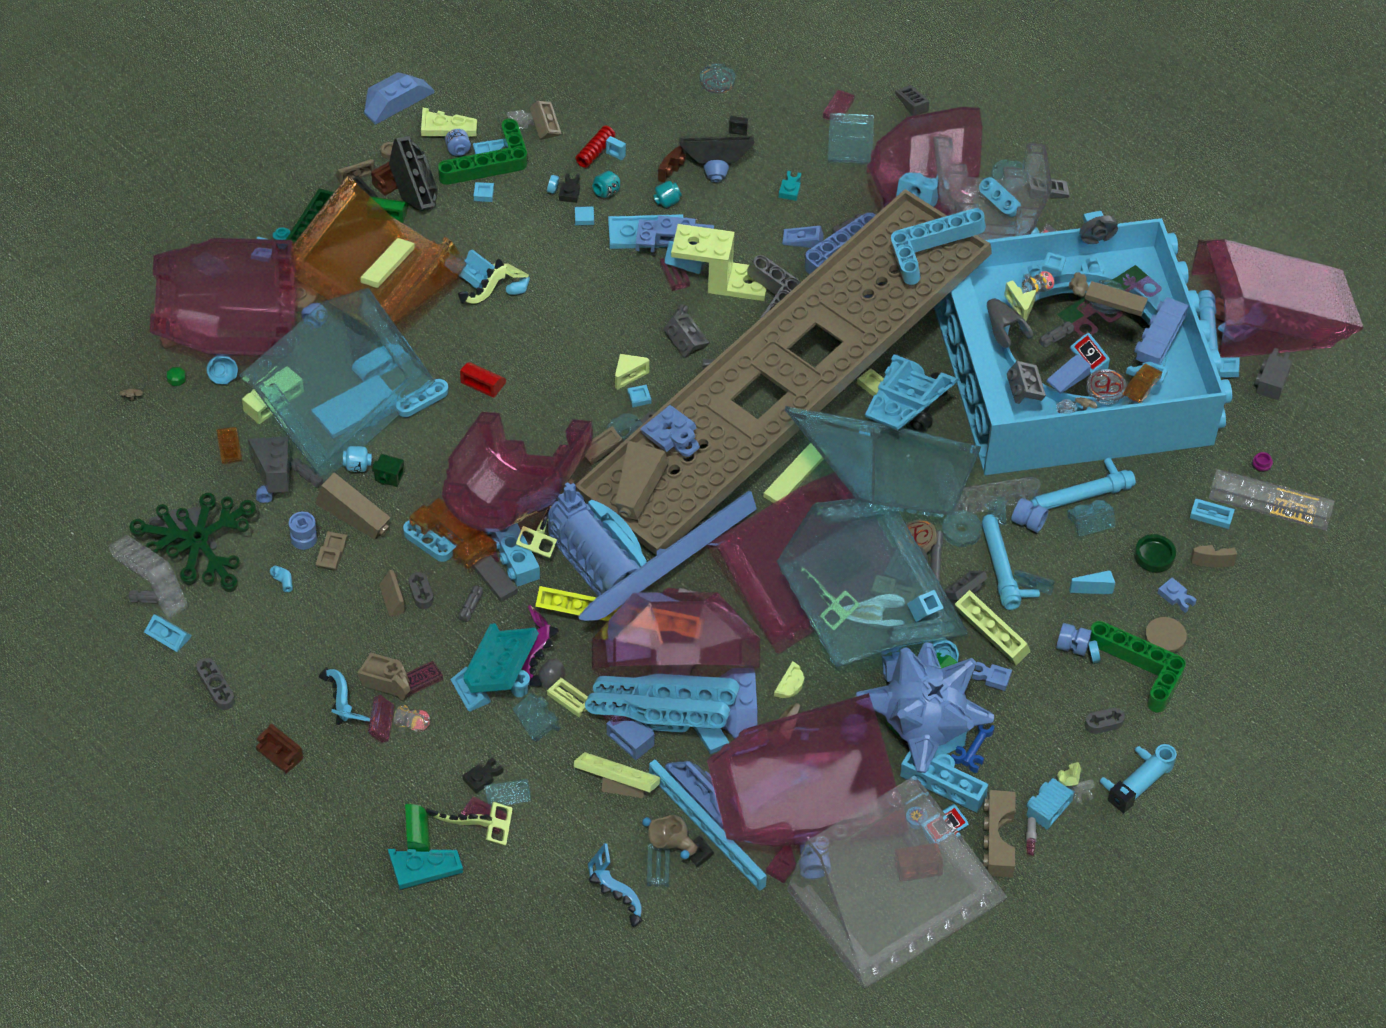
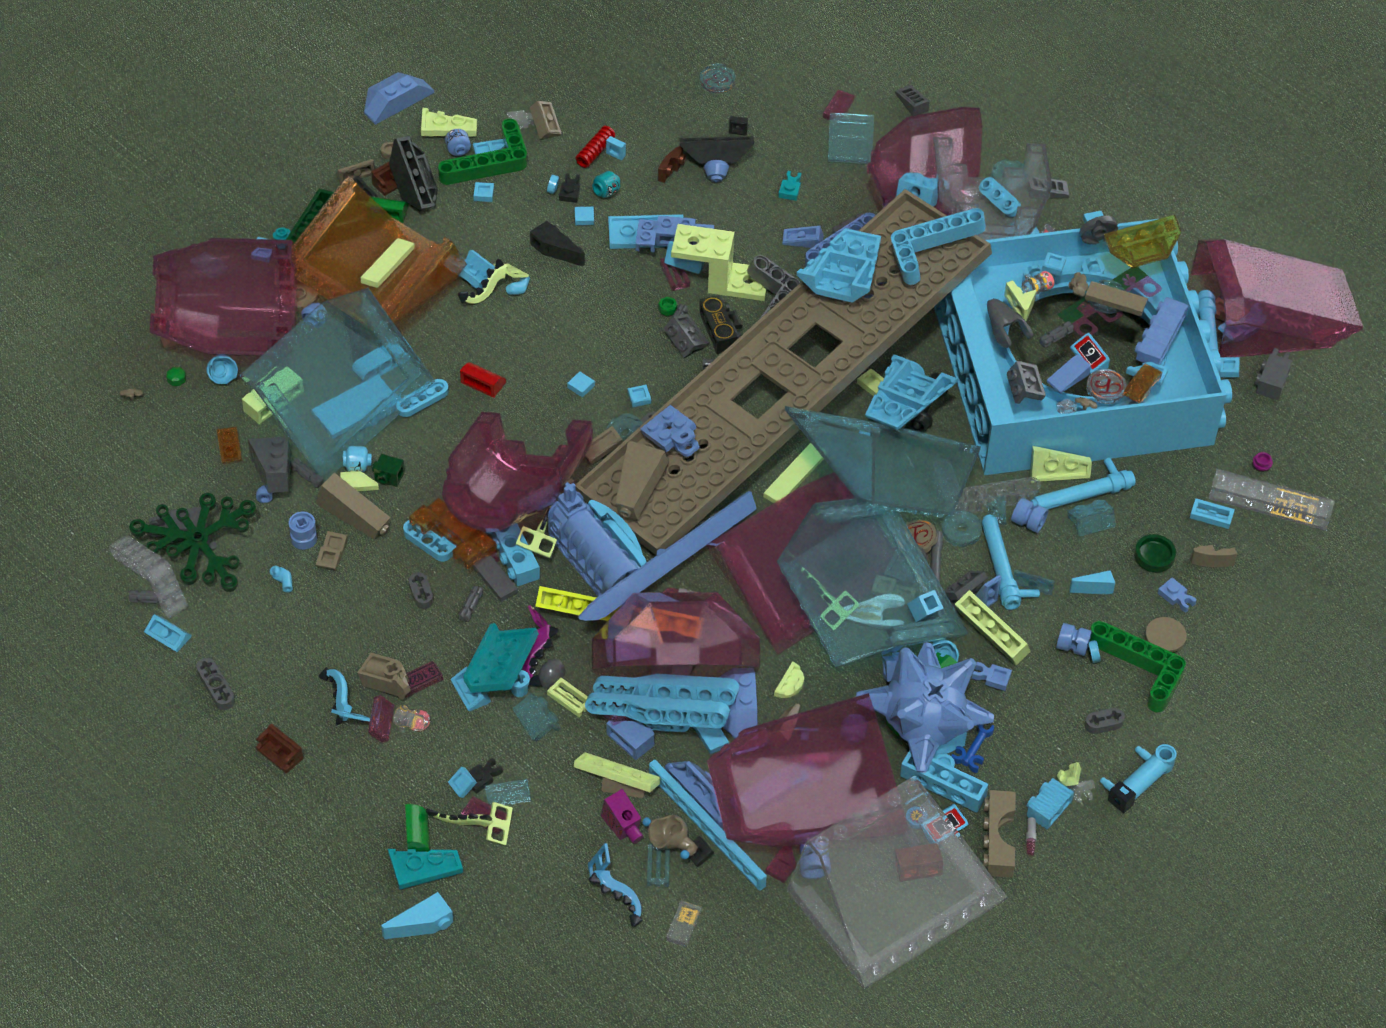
(359, 481): none -> yellowish green tile
(392, 594): dark tan slope -> none
(423, 918): none -> medium azure slope
(462, 782): none -> medium azure tile
(553, 243): none -> pearl dark grey slope
(581, 384): none -> medium azure tile
(622, 816): none -> magenta torso
(630, 369): yellowish green slope -> none
(667, 194): teal head -> none
(667, 306): none -> green tile
(683, 923): none -> clear tile
(716, 318): none -> pearl dark grey piece
(844, 267): none -> medium azure wedge
(989, 591): none -> medium blue slope
(1058, 465): none -> yellowish green wing
(1144, 242): none -> clear yellow wedge

